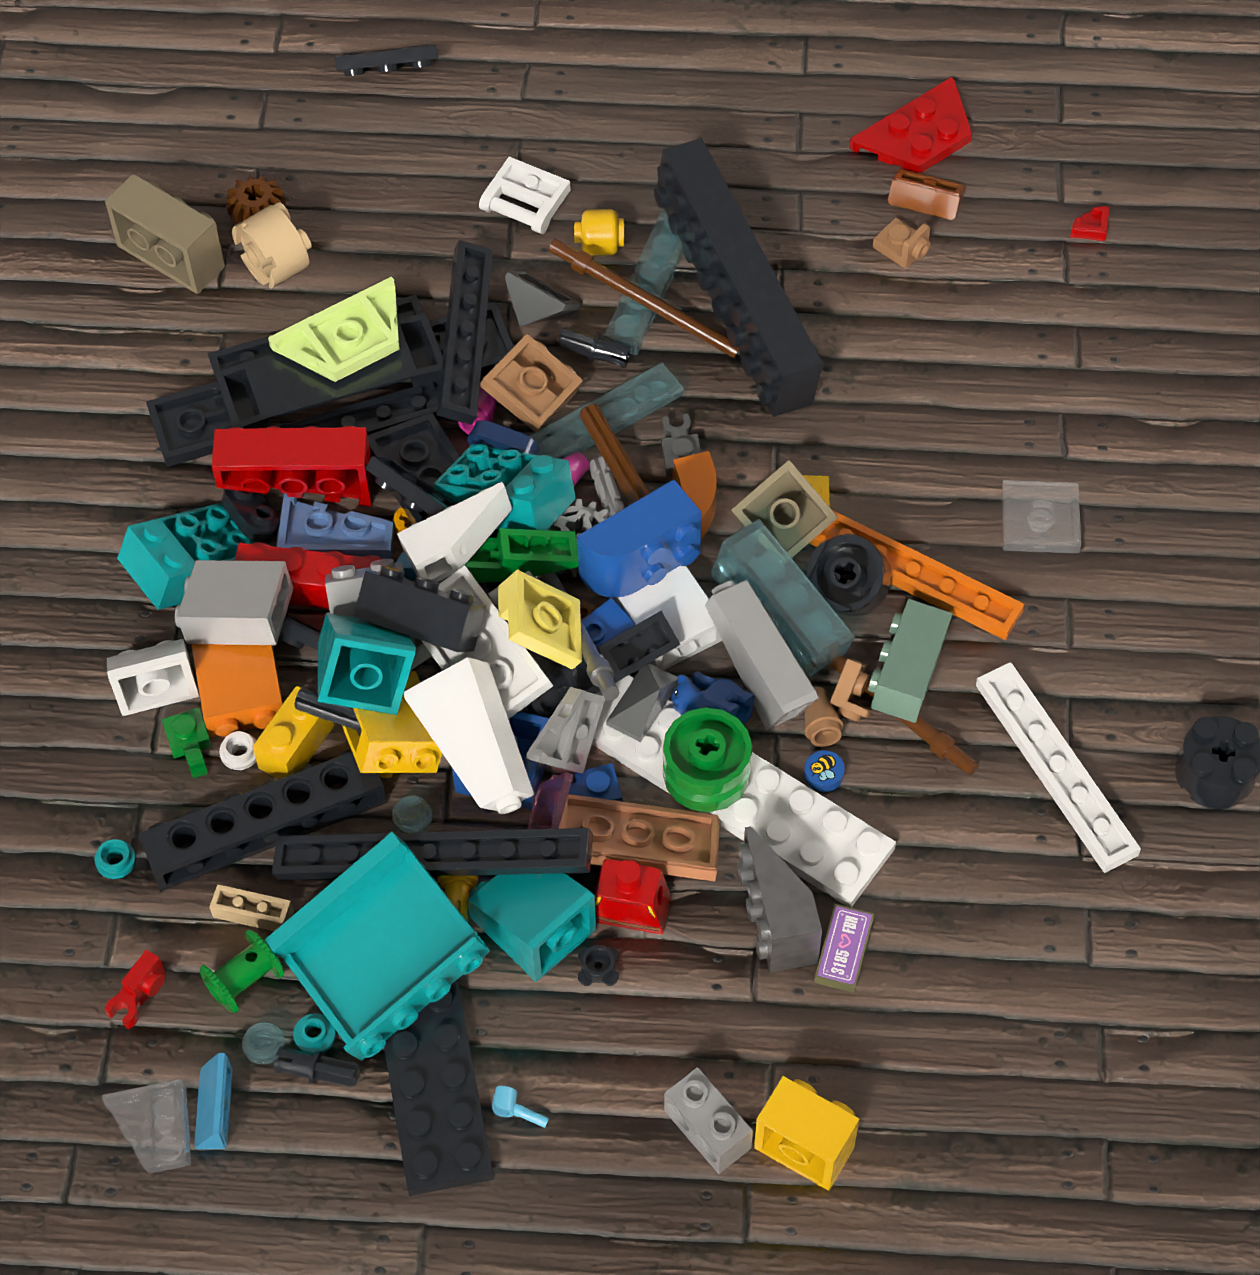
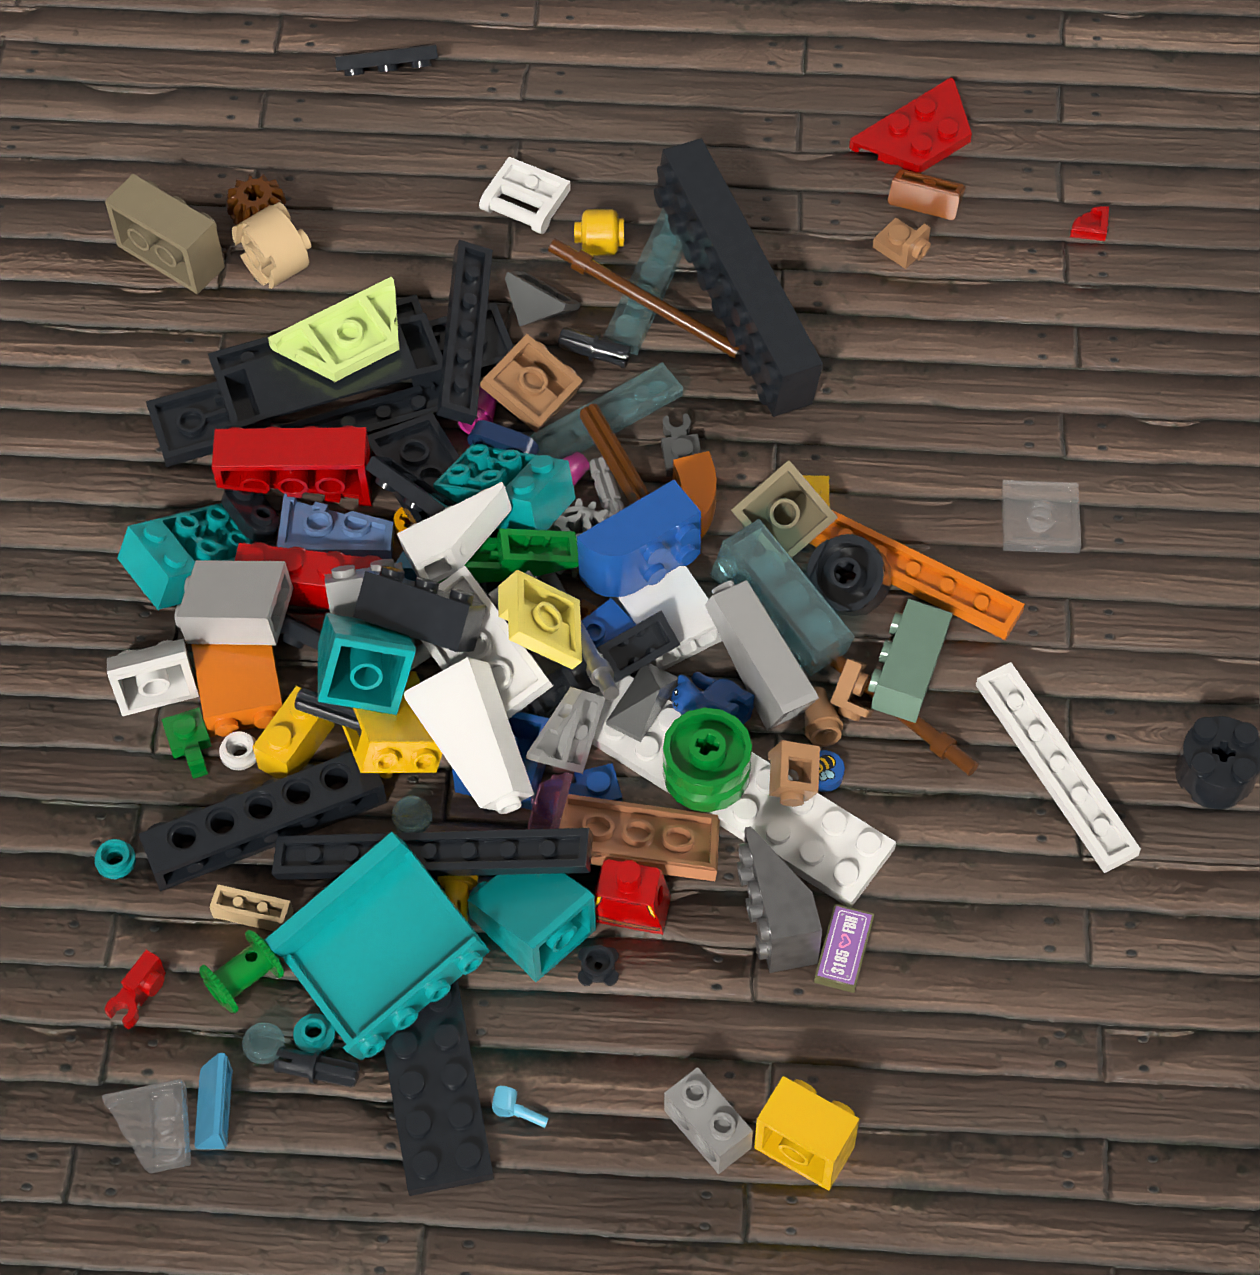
(799, 762): none -> medium nougat brick

